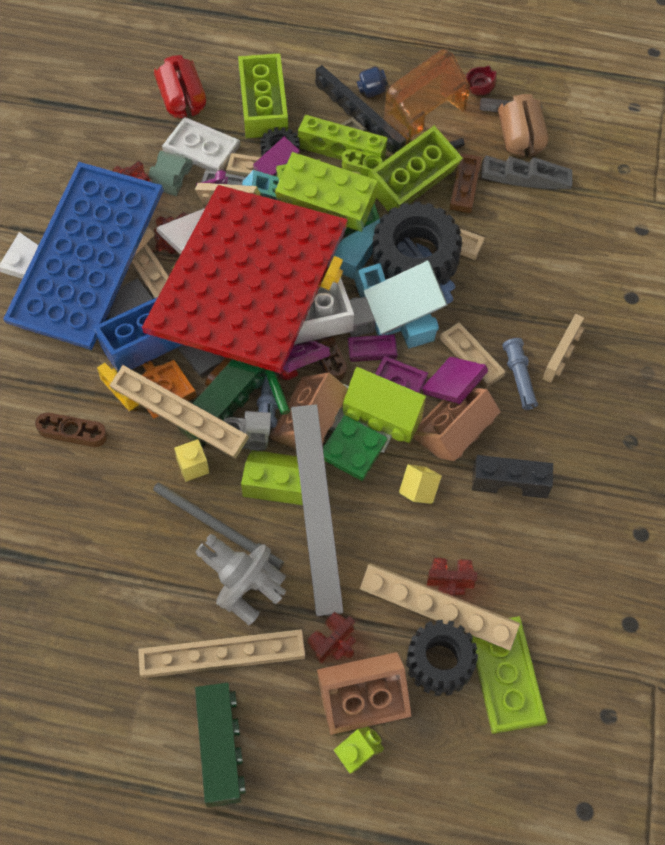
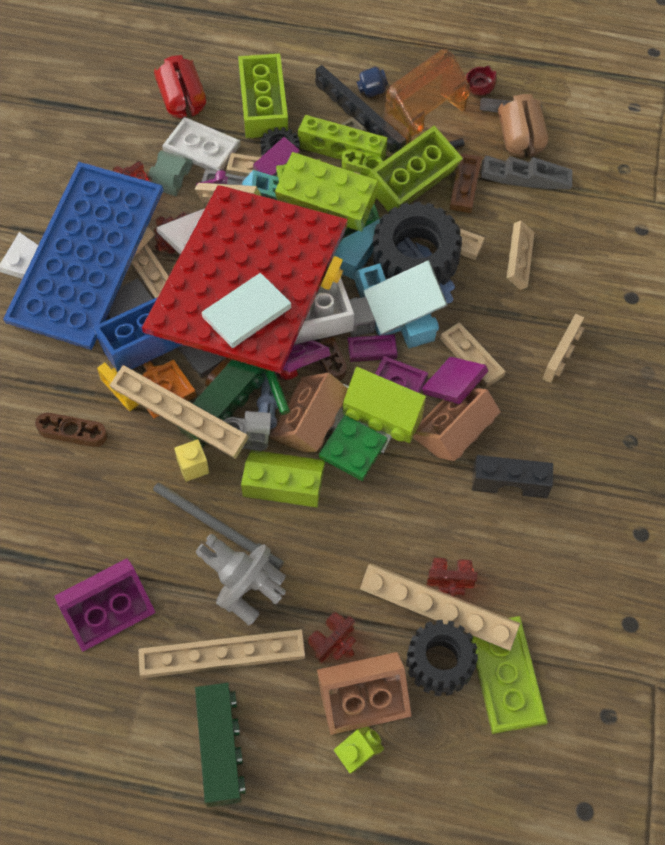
(104, 604): none -> magenta slope
(246, 310): none -> light aqua tile
(317, 510): light grey tile -> none
(420, 484): light yellow panel -> none
(518, 363): sand blue pin -> none
(520, 255): none -> tan plate

